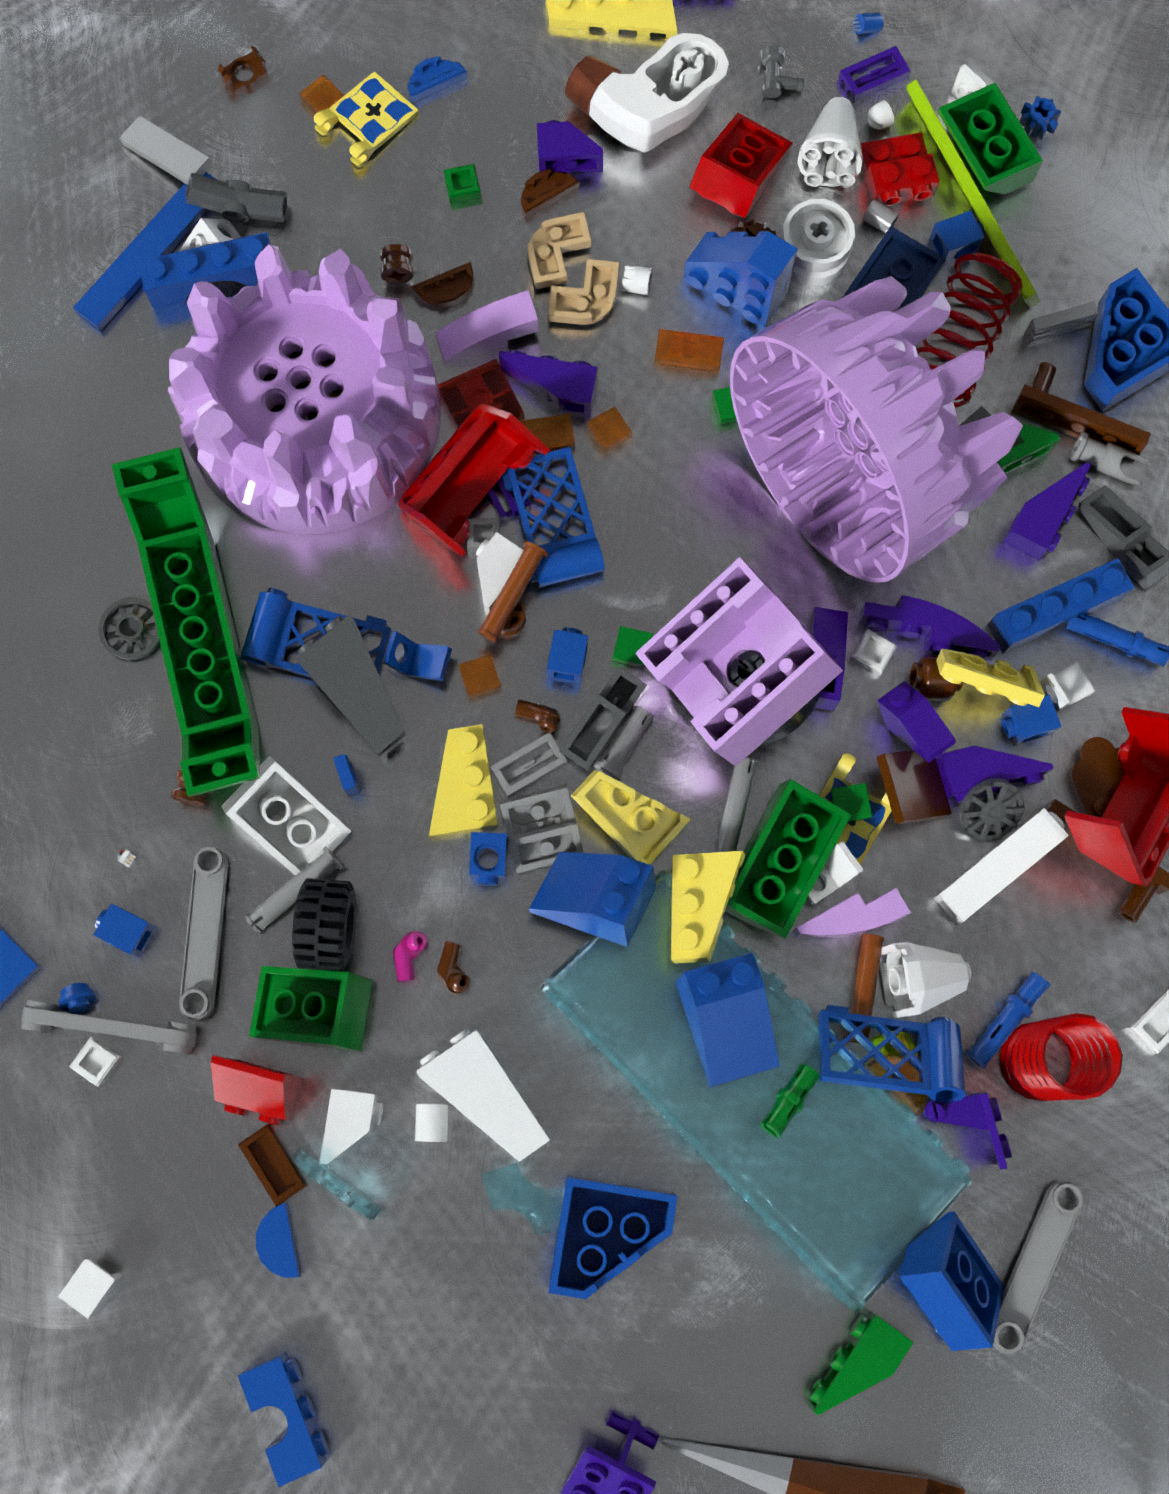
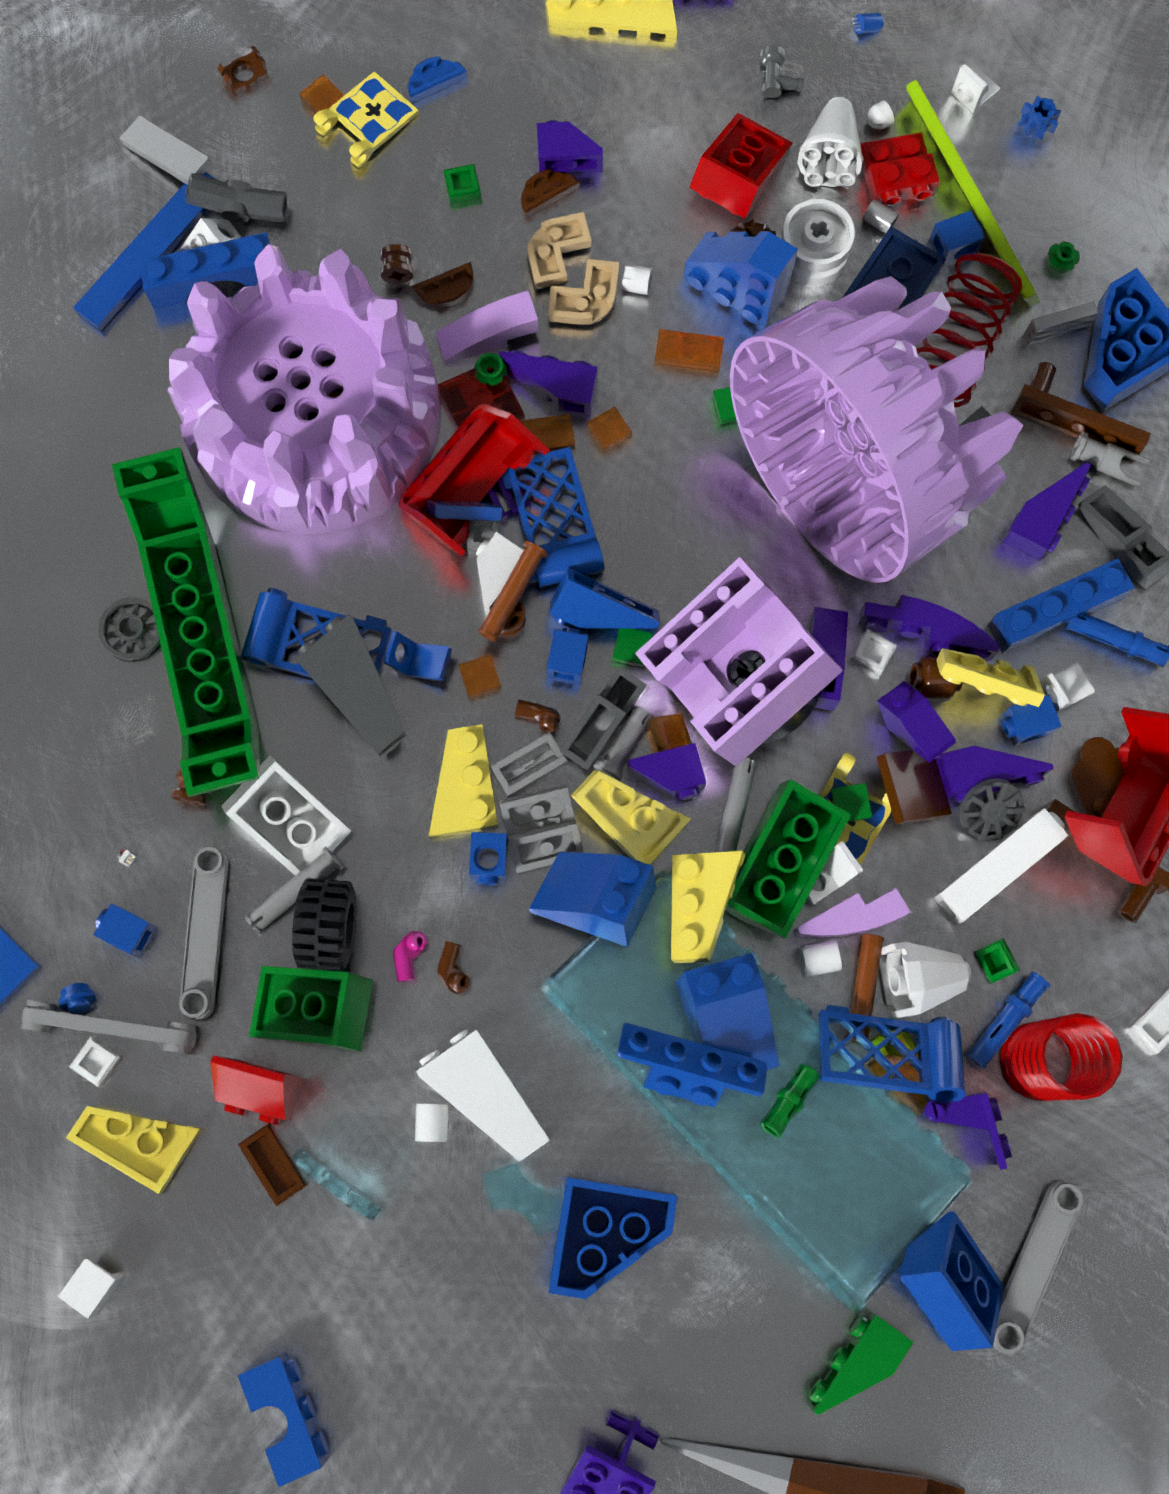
(134, 1145): none -> light yellow wing
(277, 1244): blue tile -> none
(347, 775): blue tile -> none
(348, 1122): white slope -> none
(464, 510): none -> blue tile
(488, 361): none -> green plate
(594, 605): none -> blue slope
(658, 98): white piece -> none
(669, 732): none -> clear orange tile
(671, 771): none -> dark purple slope
(690, 1068): none -> blue bracket
(820, 958): none -> white piece
(878, 78): dark purple tile -> none
(992, 140): green slope -> none
(997, 960): none -> green slope
(1029, 445): green slope -> none
(1060, 264): none -> green plate

